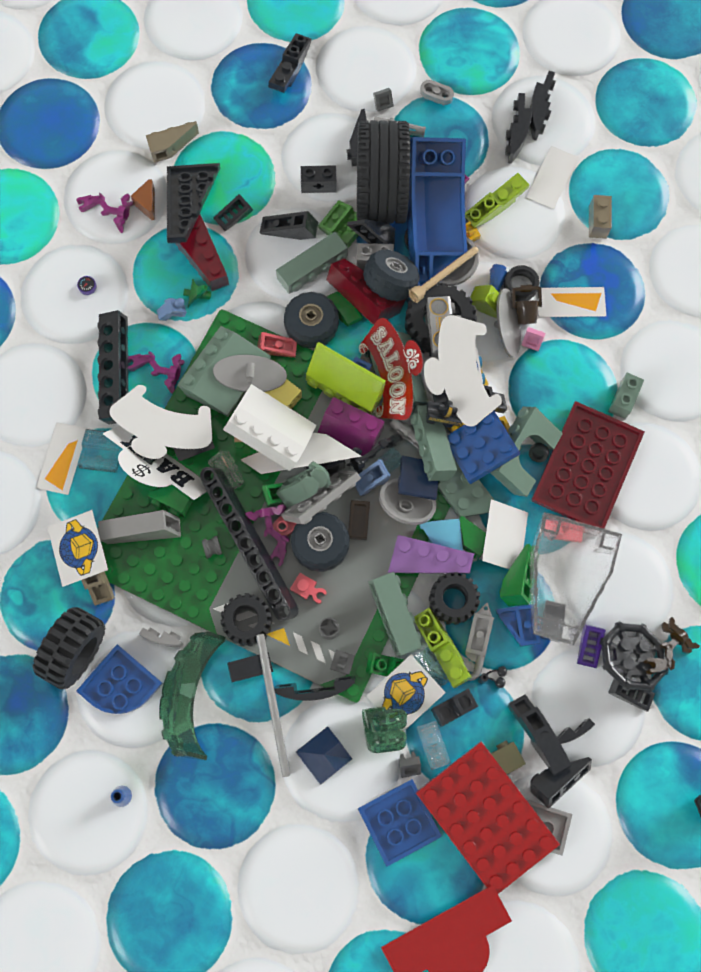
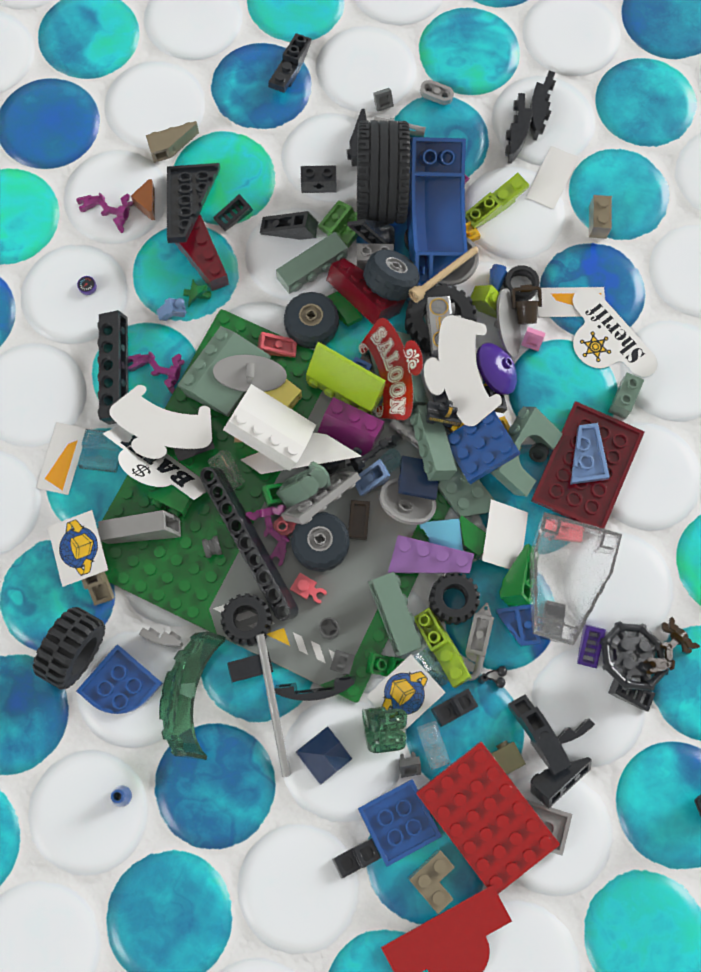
(356, 858): none -> black slope
(428, 878): none -> dark tan brick
(496, 368): none -> dark purple dish
(589, 456): none -> medium blue wing
(608, 338): none -> white sticker

